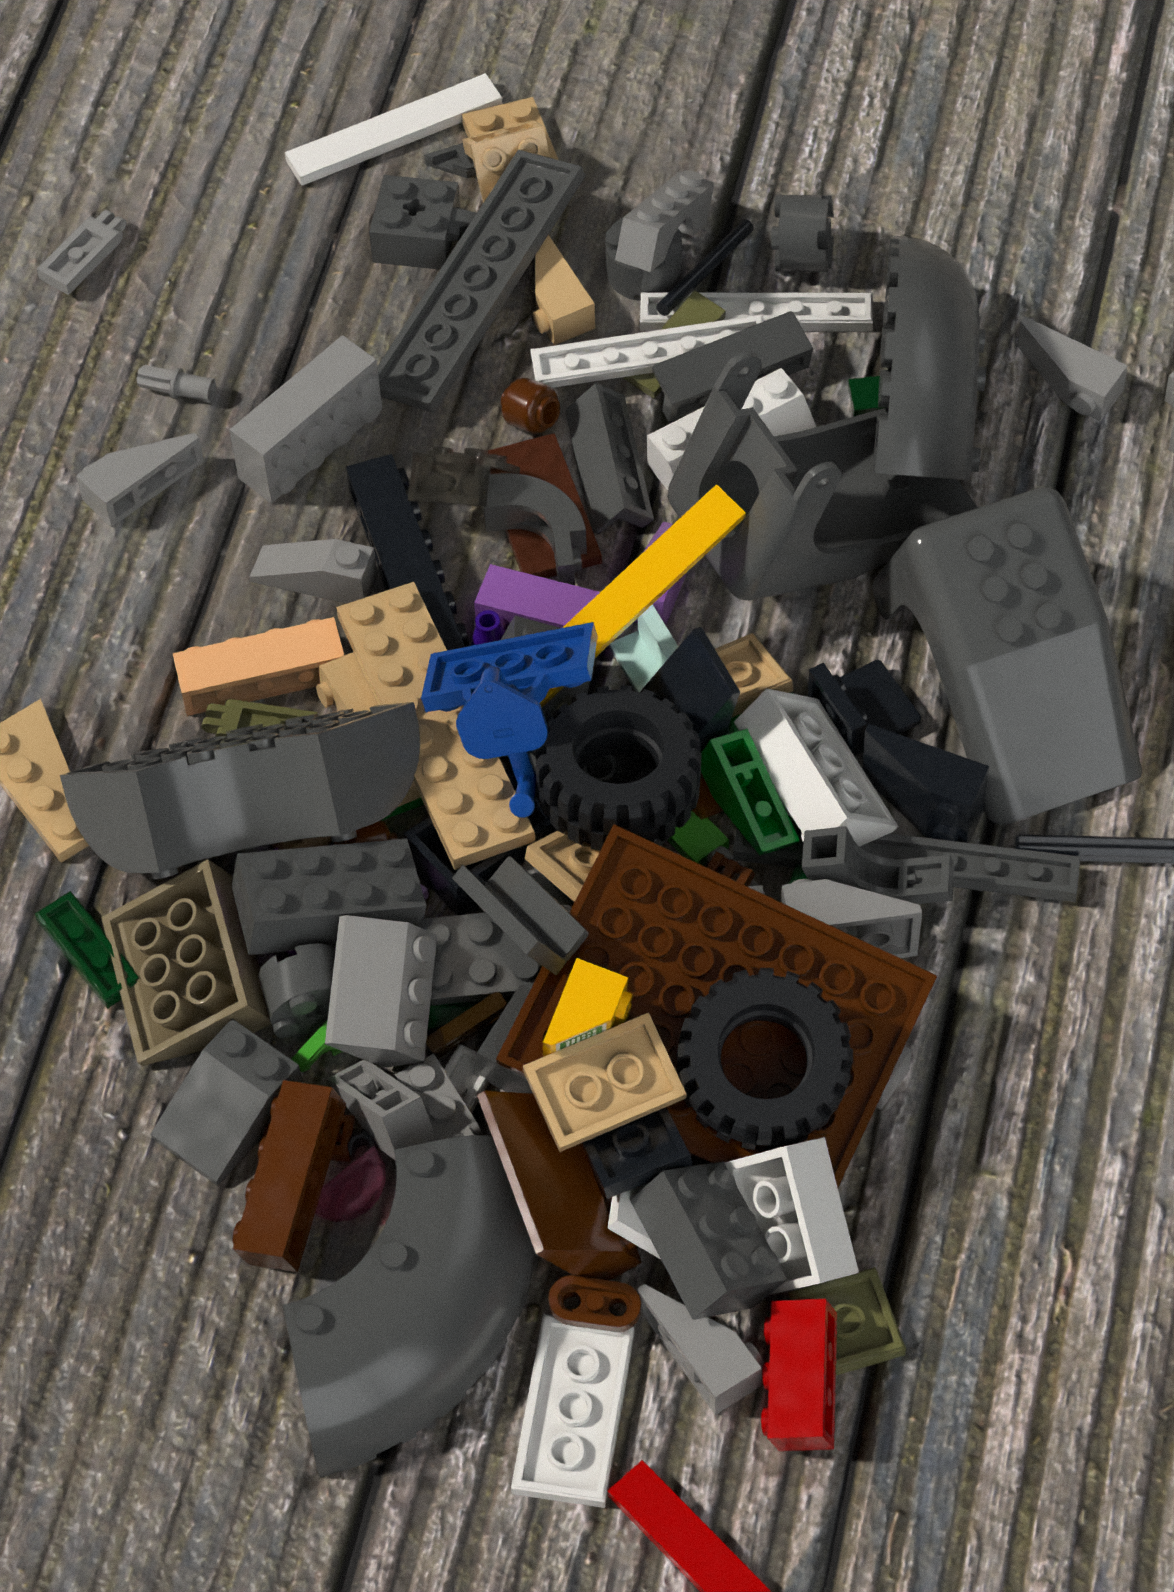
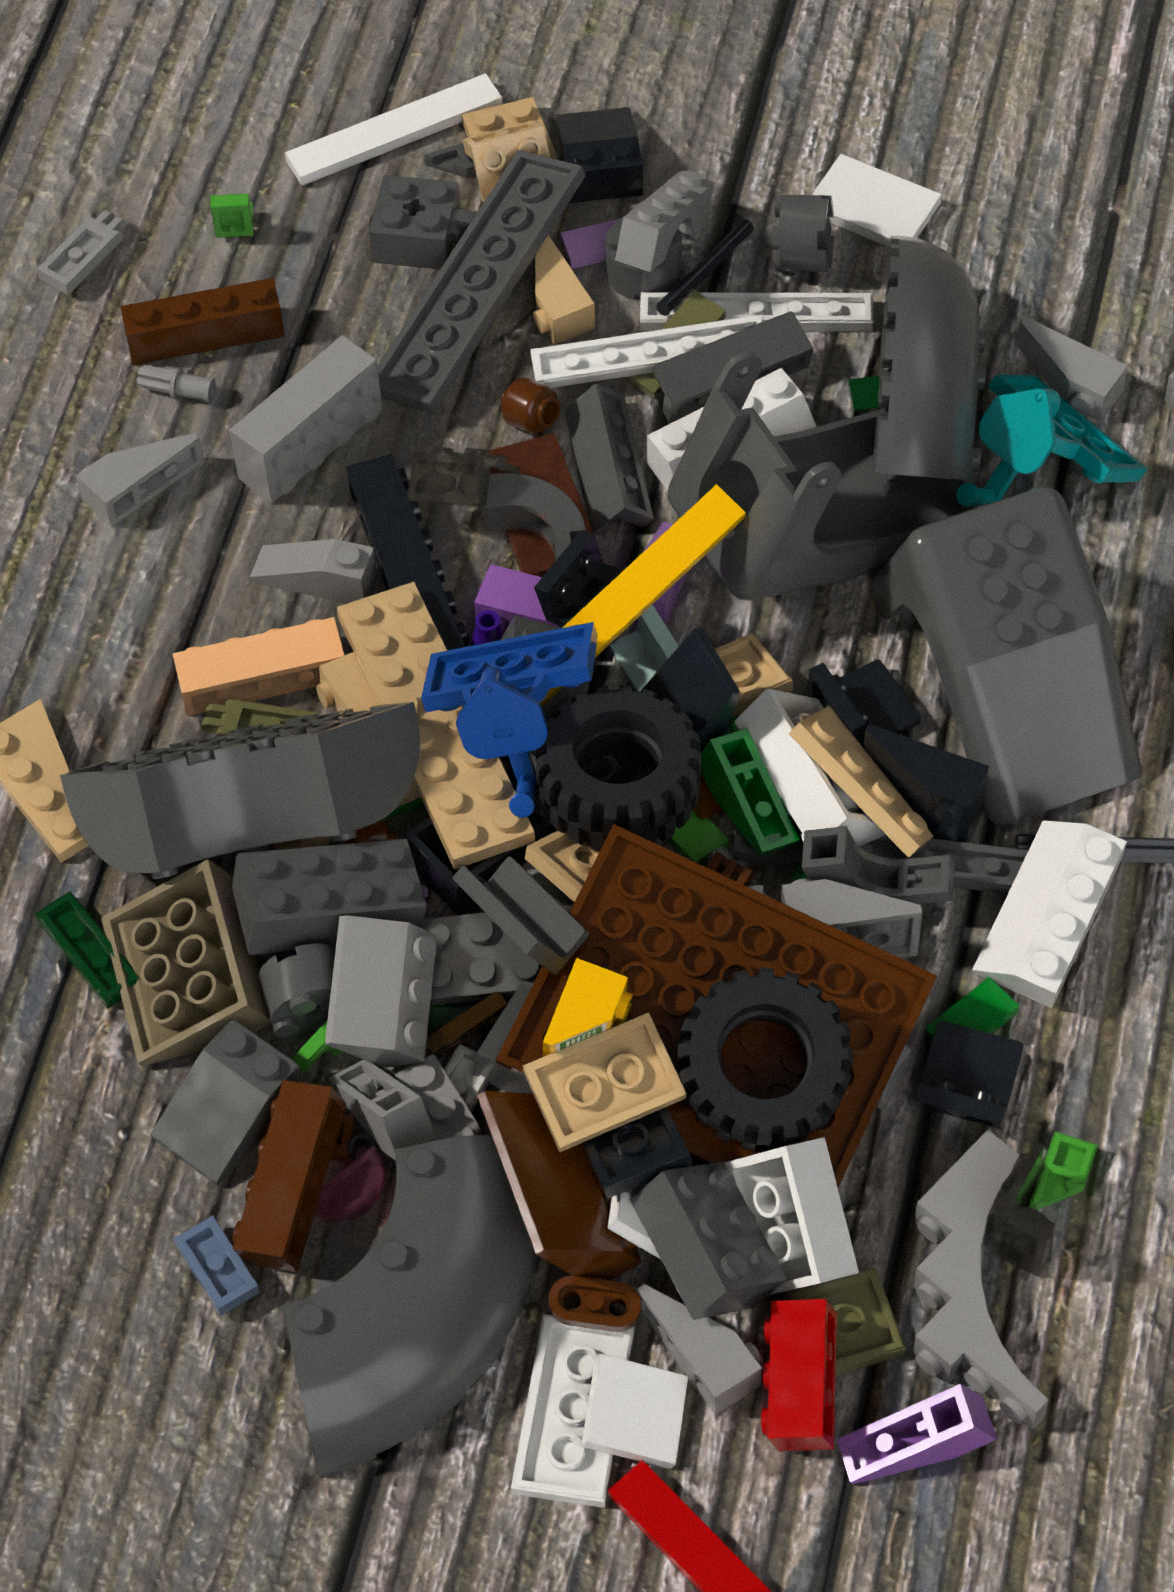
(203, 321): none -> reddish brown brick
(216, 1265): none -> sand blue plate
(232, 215): none -> bright green bracket
(574, 580): none -> black bracket
(585, 244): none -> lavender tile
(607, 151): none -> black slope
(635, 1411): none -> white tile
(854, 771): none -> tan wing
(876, 201): none -> white tile
(918, 1435): none -> medium lavender slope
(950, 1279): none -> light grey arch
(969, 1074): none -> black bracket
(982, 1009): none -> green tile
(1021, 1233): none -> clear smoke bracket
(1029, 424): none -> teal plate
(1050, 909): none -> white slope
(1063, 1170): none -> bright green tile

